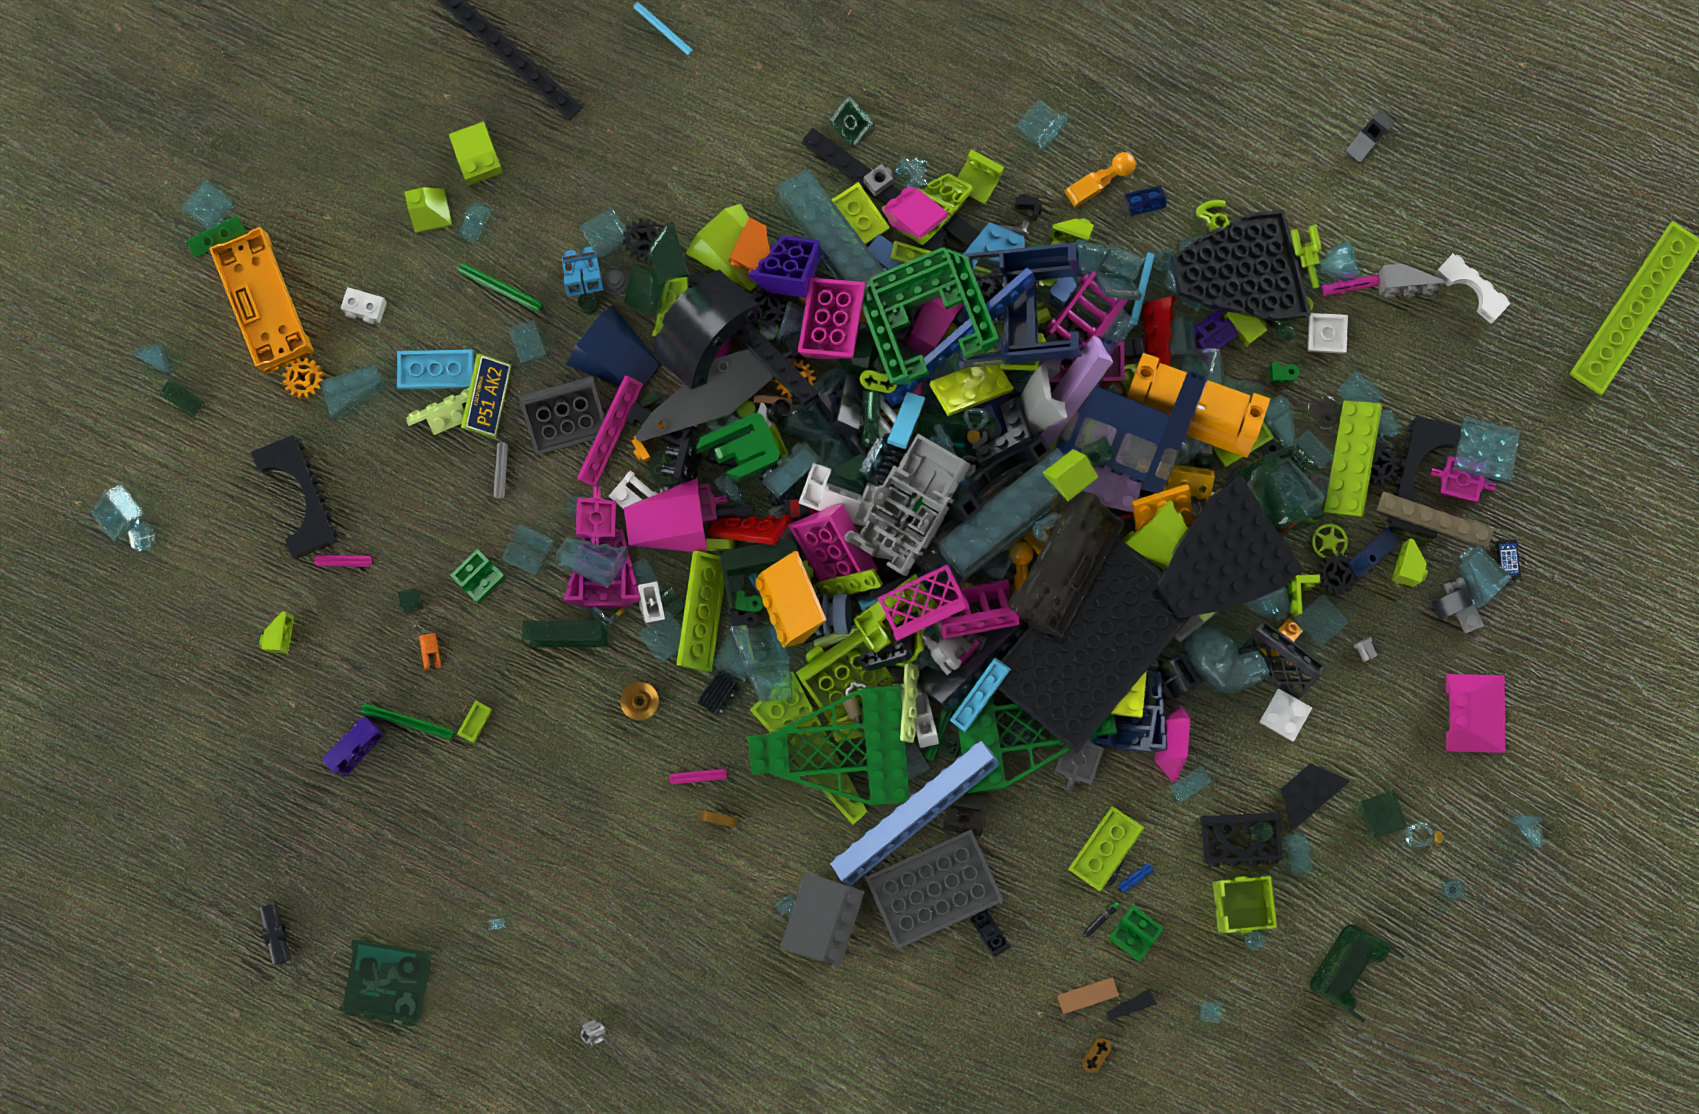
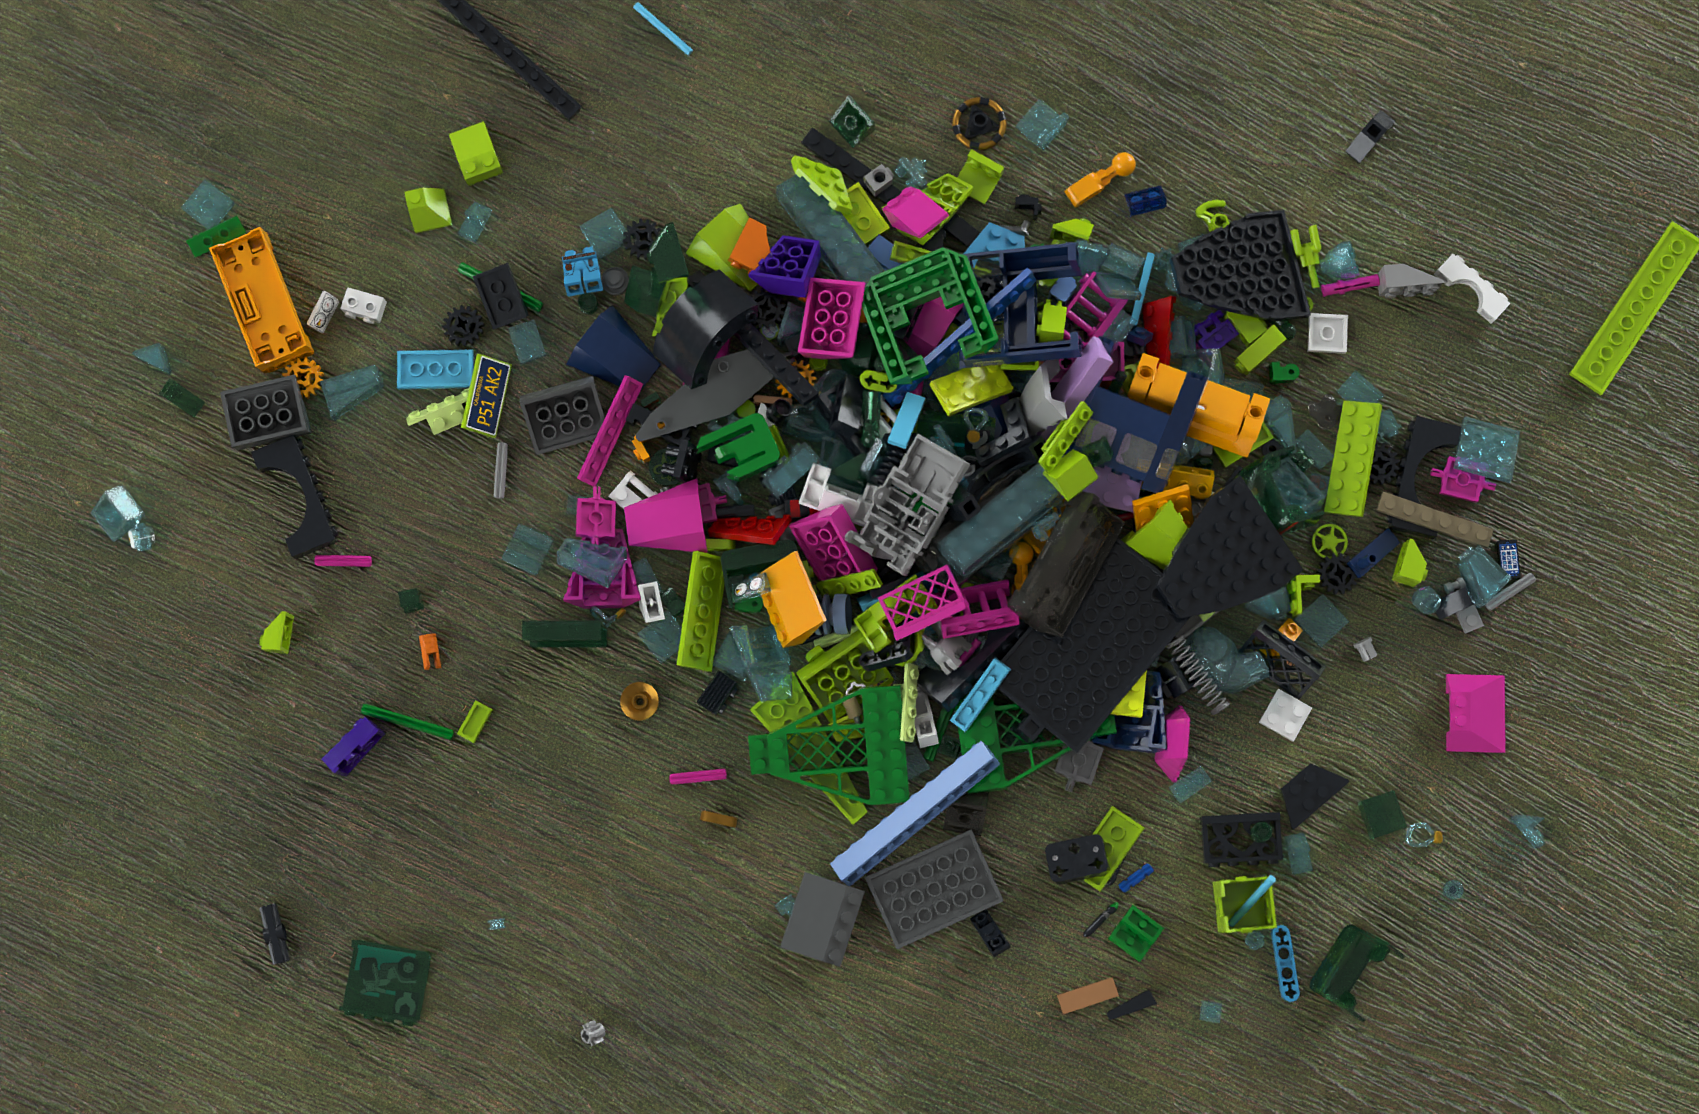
(265, 412): none -> dark grey slope
(322, 312): none -> slope
(469, 322): none -> black gear
(478, 576): green slope -> none
(500, 296): none -> black plate
(749, 619): black leg -> none
(750, 588): none -> slope
(818, 364): none -> lime plate
(824, 182): none -> lime plate
(979, 123): none -> black piece
(1029, 728): none -> black brick
(1052, 322): none -> lime hinge
(1064, 436): none -> lime bracket
(1079, 865): none -> black axle
(1092, 1052): pearl gold beam -> none
(1116, 383): none -> clear green axle
(1140, 336): none -> dark blue plate
(1222, 705): none -> light grey piece
(1251, 901): none -> medium azure bar
(1260, 350): none -> lime slope
(1283, 963): none -> dark azure beam
(1426, 600): none -> clear light blue head
(1510, 591): none -> light grey axle

